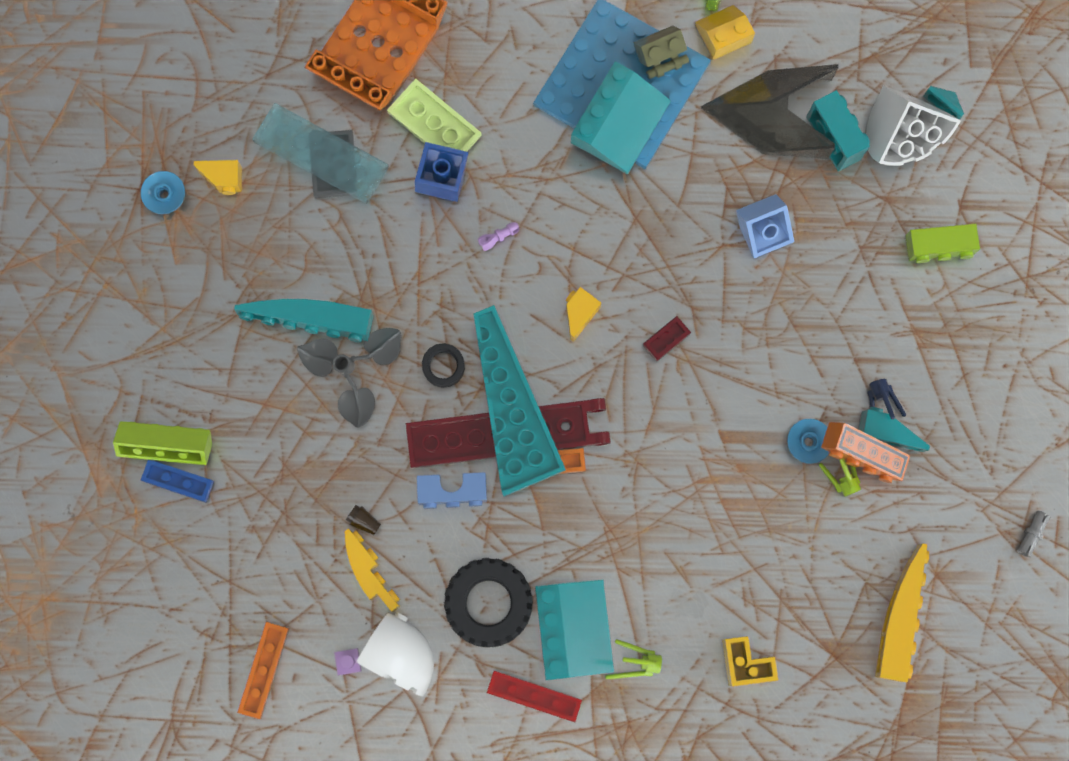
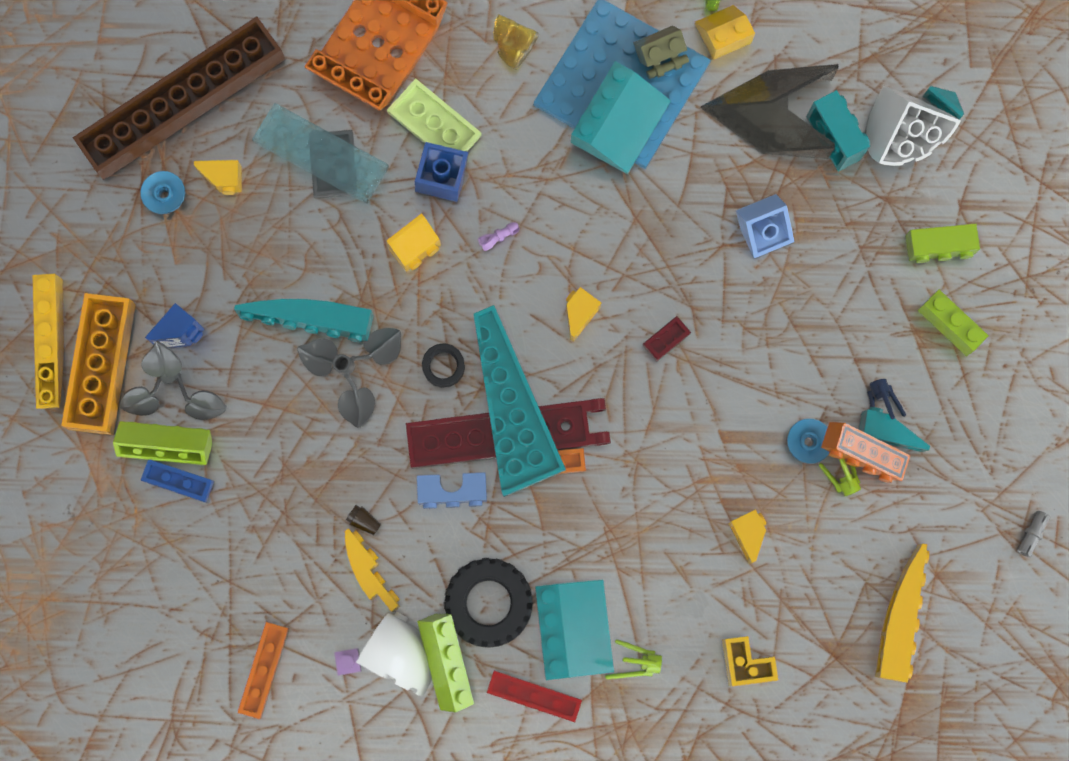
(48, 339): none -> yellow slope
(98, 364): none -> light orange brick
(166, 366): none -> dark grey plant
(176, 329): none -> blue slope
(179, 98): none -> reddish brown brick
(413, 243): none -> yellow slope
(445, 662): none -> lime brick
(513, 40): none -> clear yellow brick
(749, 533): none -> yellow slope
(953, 323): none -> lime brick

